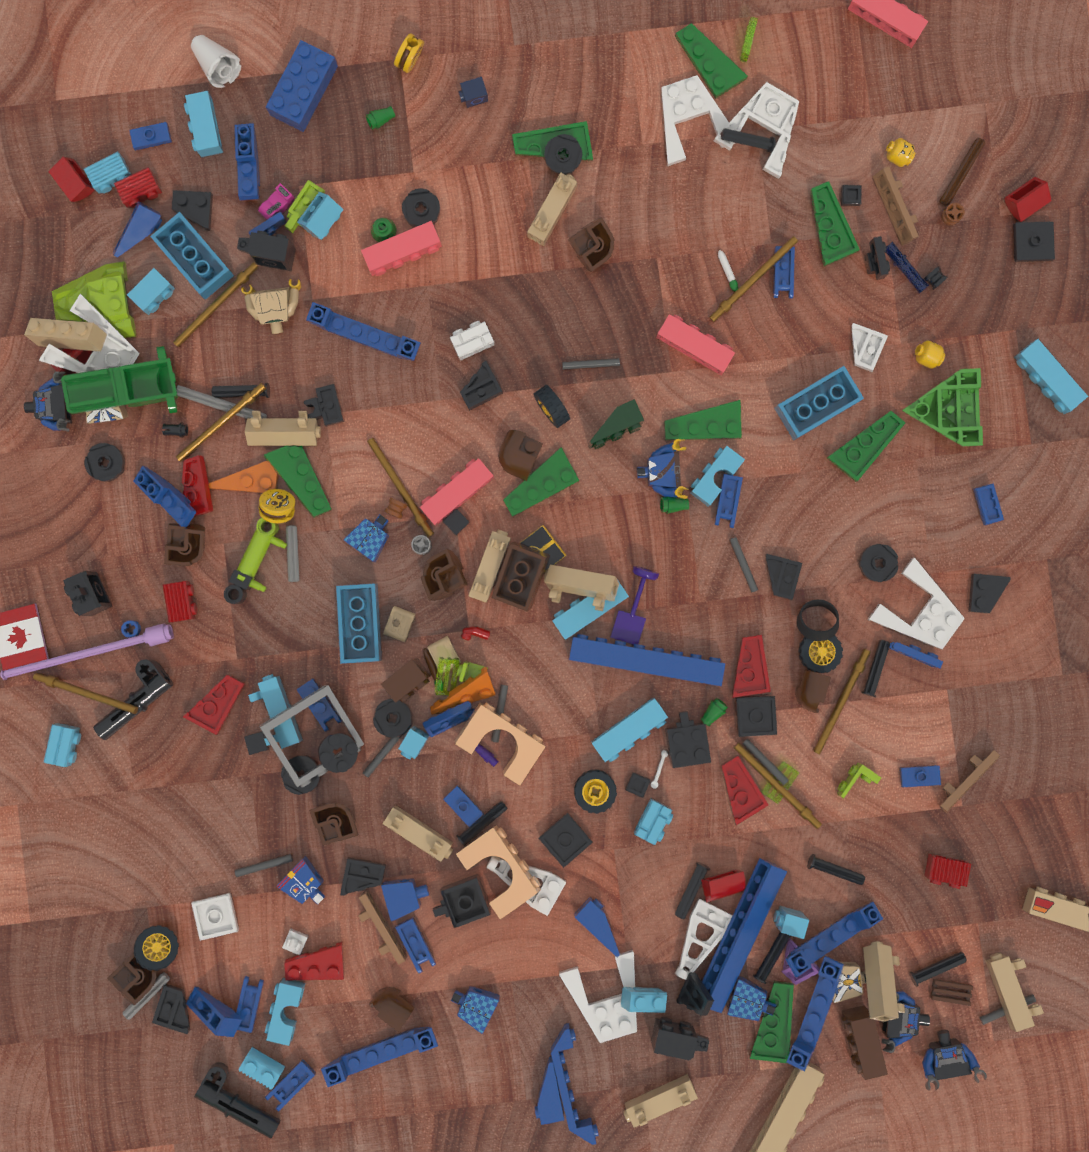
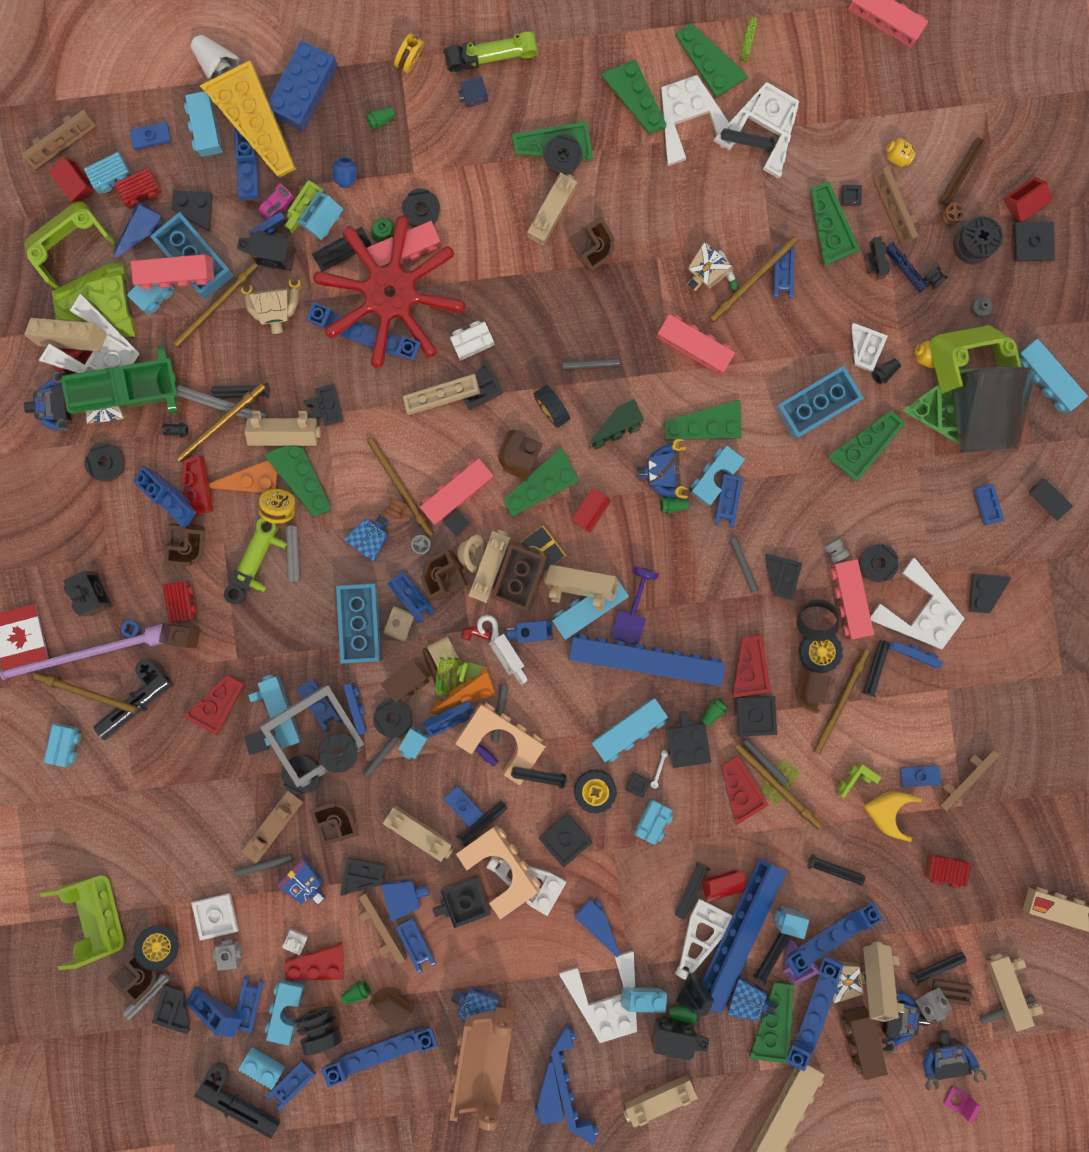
(58, 139): none -> medium nougat hinge
(75, 216): none -> lime windscreen
(97, 918): none -> lime windscreen
(172, 270): none -> coral brick
(179, 635): none -> reddish brown slope
(228, 954): none -> light grey brick
(248, 109): none -> yellow wing
(272, 826): none -> medium nougat hinge
(319, 1032): none -> black wheel
(337, 251): none -> black plate
(344, 172): none -> blue head
(356, 992): none -> green cone
(357, 709): none -> blue hinge
(389, 277): none -> red animal
(410, 596): none -> blue hinge
(441, 394): none -> tan tile
(471, 552): none -> tan hat
(472, 54): none -> lime piece
(482, 1066): none -> nougat piece
(503, 650): none -> white piece
(538, 631): none -> blue torso
(539, 776): none -> black axle
(591, 510): none -> red brick
(631, 87): none -> green wing
(683, 1014): none -> green cone
(708, 268): none -> torso
(836, 550): none -> light grey wheel
(852, 599): none -> coral brick
(884, 810): none -> yellow animal
(885, 371): none -> black cone
(934, 1005): none -> light grey brick
(951, 352): none -> lime windscreen
(967, 1107): none -> dark pink bracket
(970, 247): none -> black wheel
(981, 307): none -> dark grey tile
(992, 408): none -> clear smoke windscreen
(1050, 499): none -> black hinge

